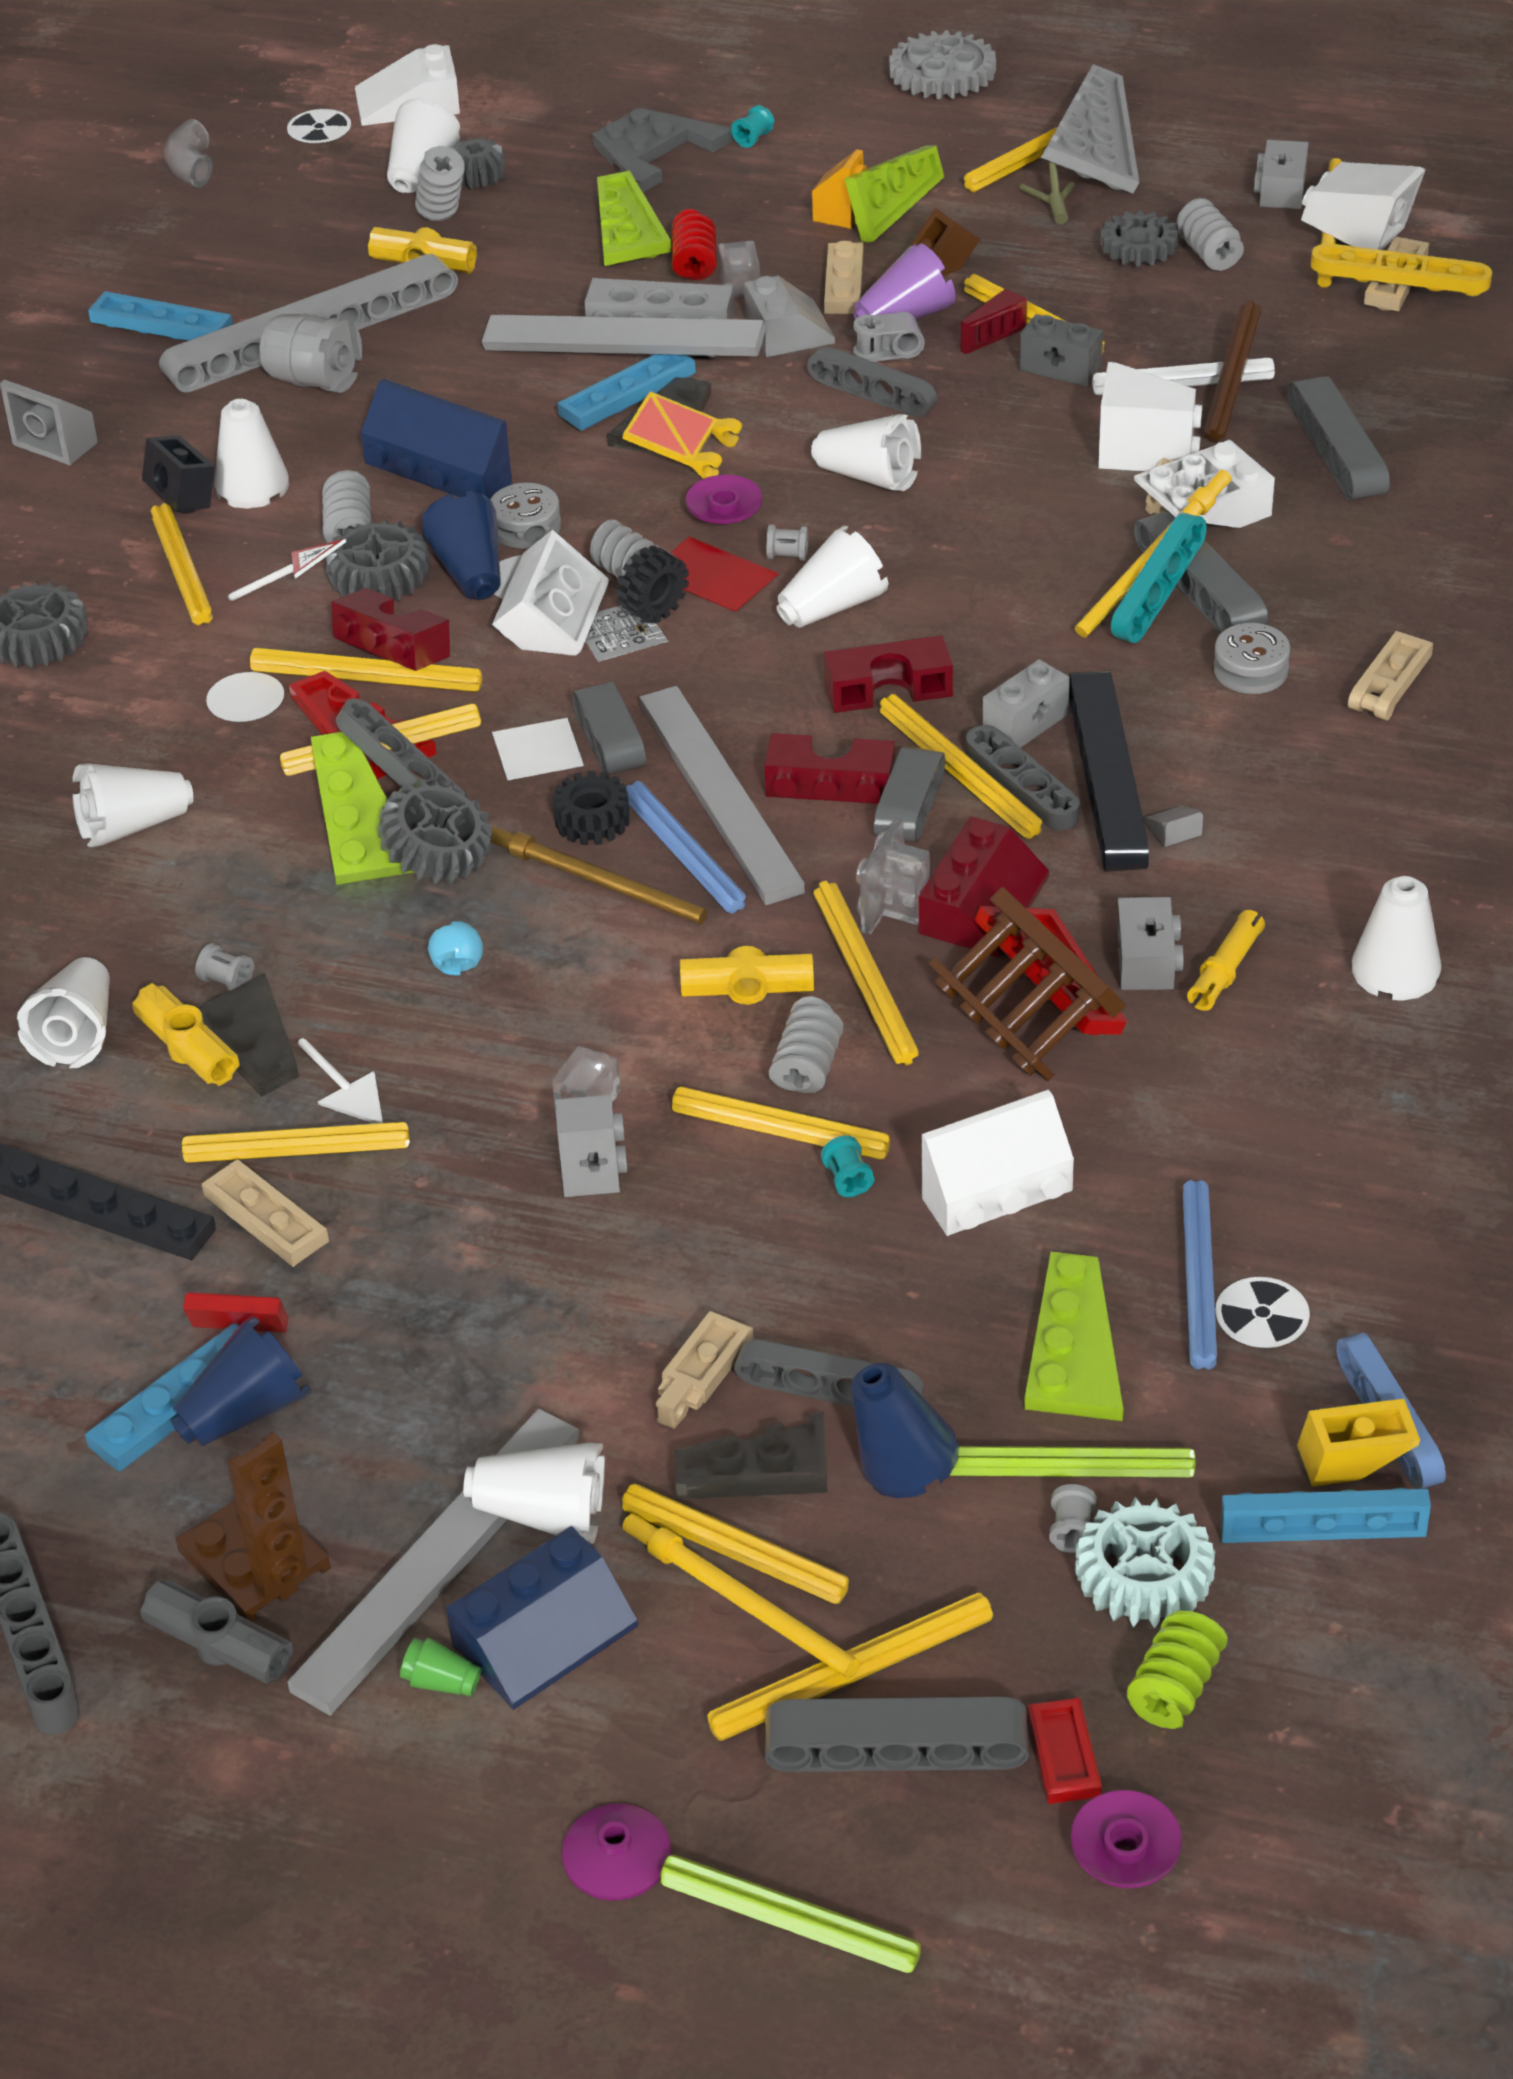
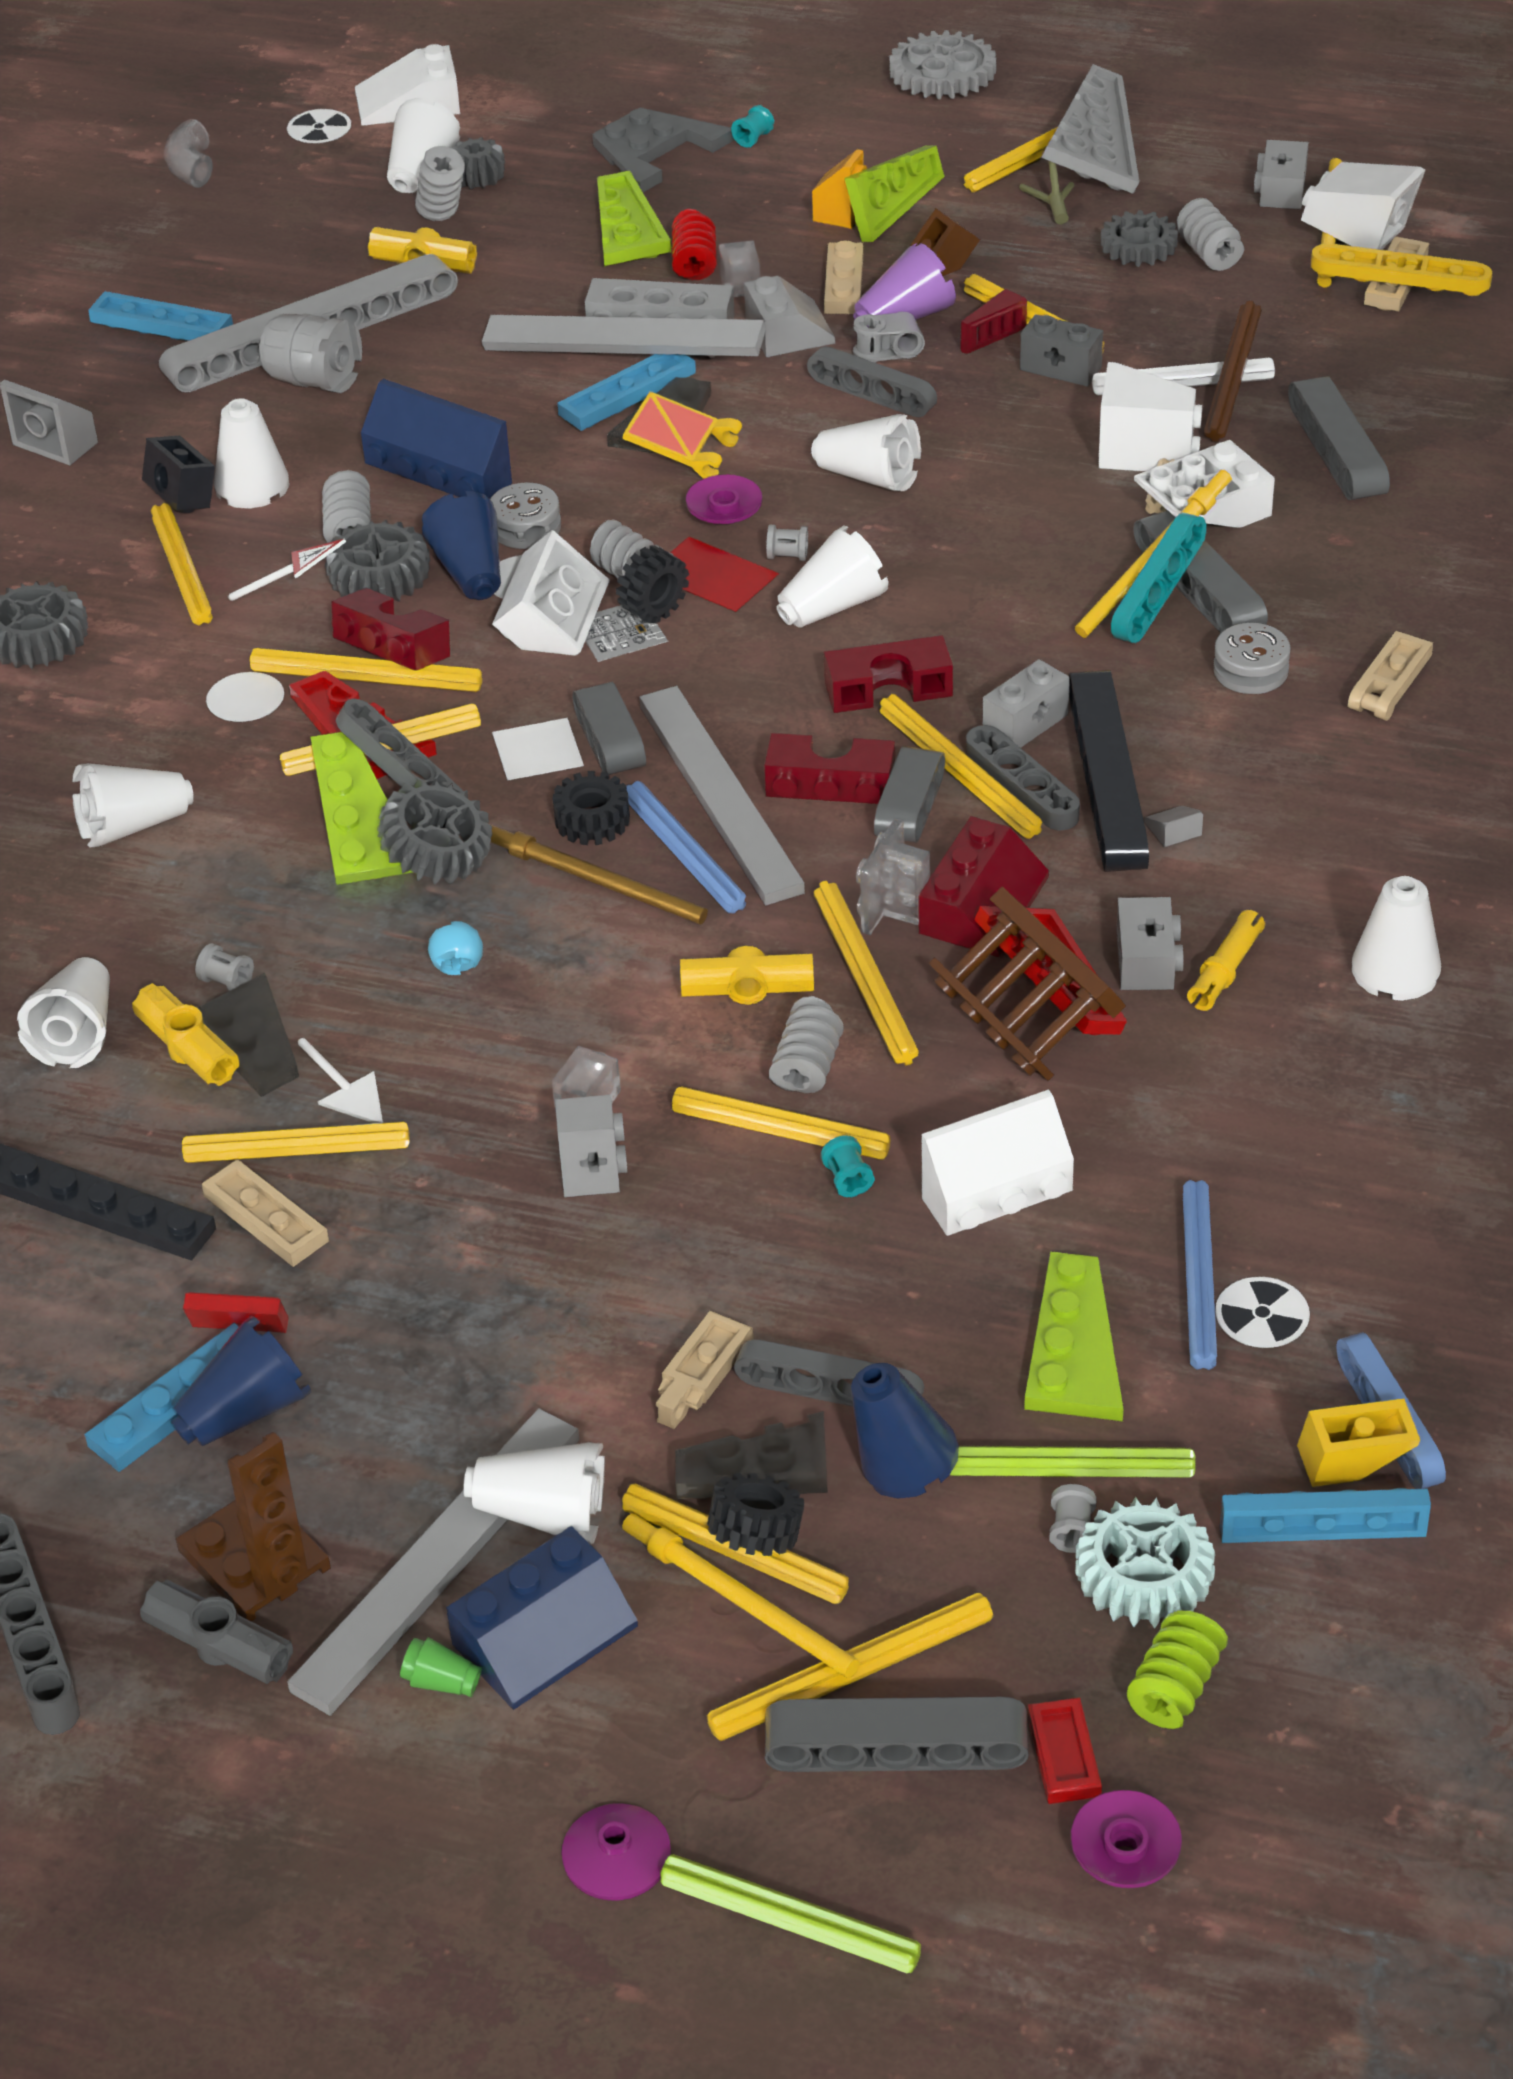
(755, 1514): none -> black tyre

